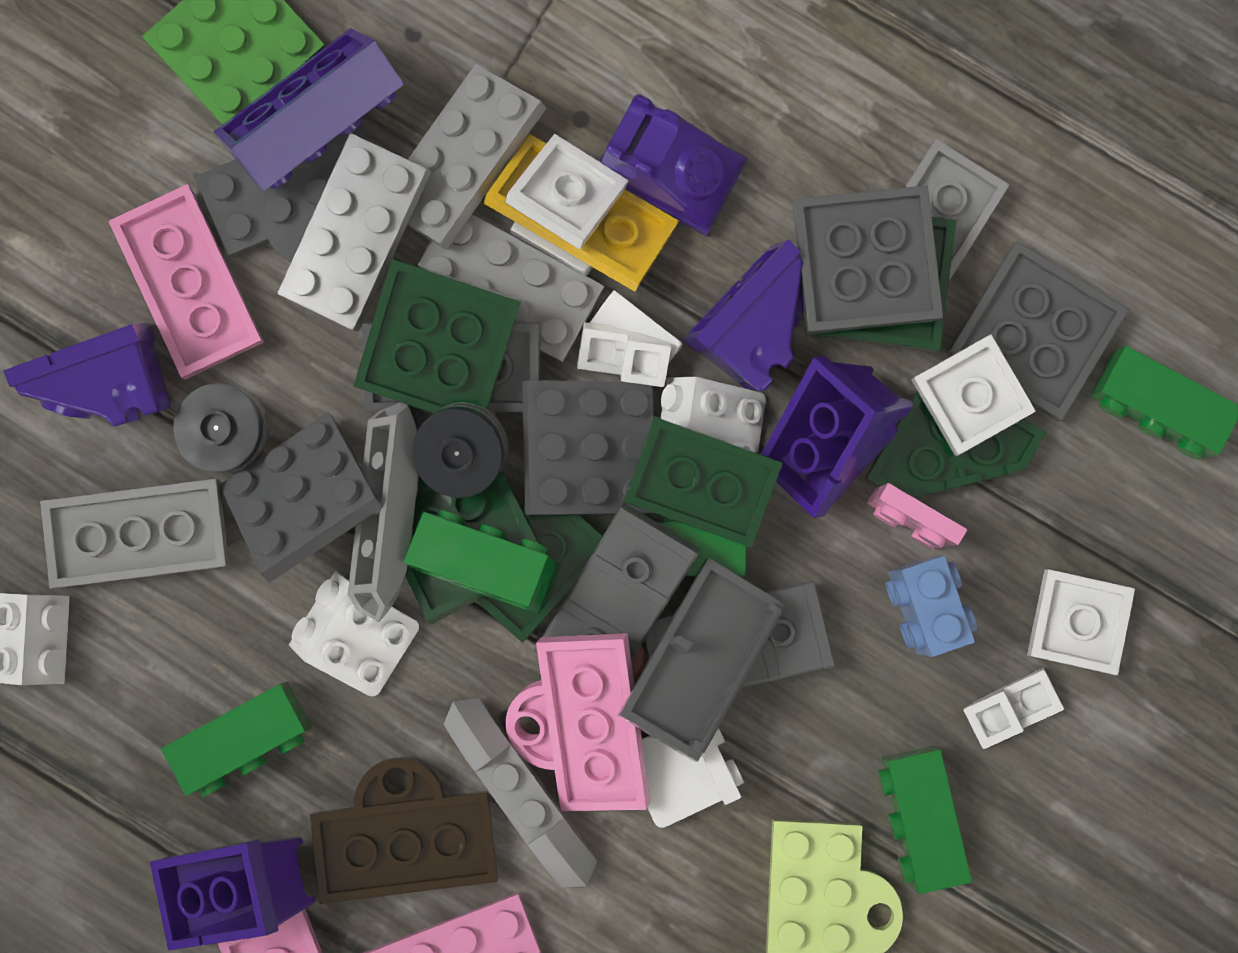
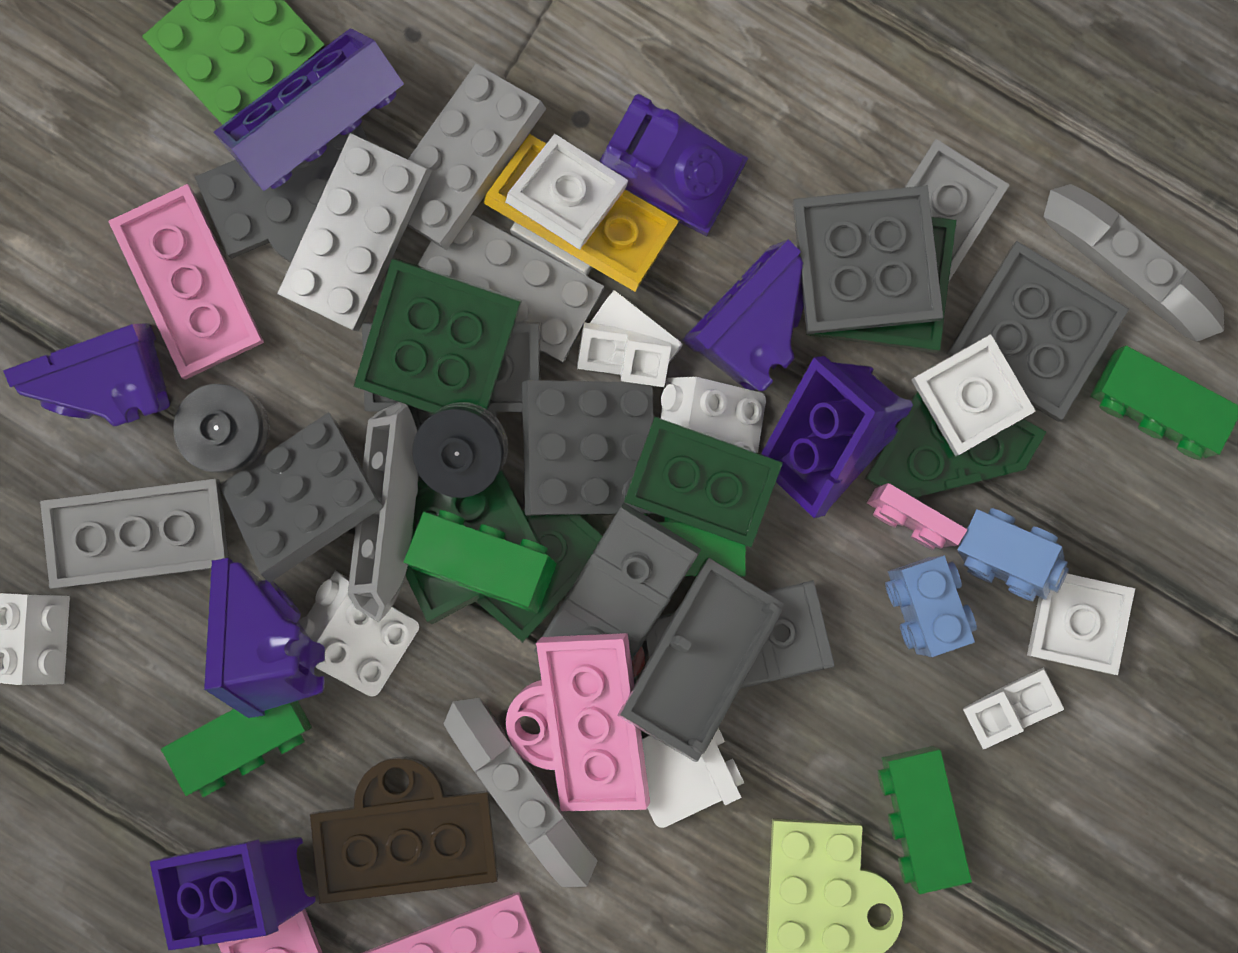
(256, 644): none -> dark purple piece
(1023, 559): none -> medium blue brick
(1135, 262): none -> light grey brick

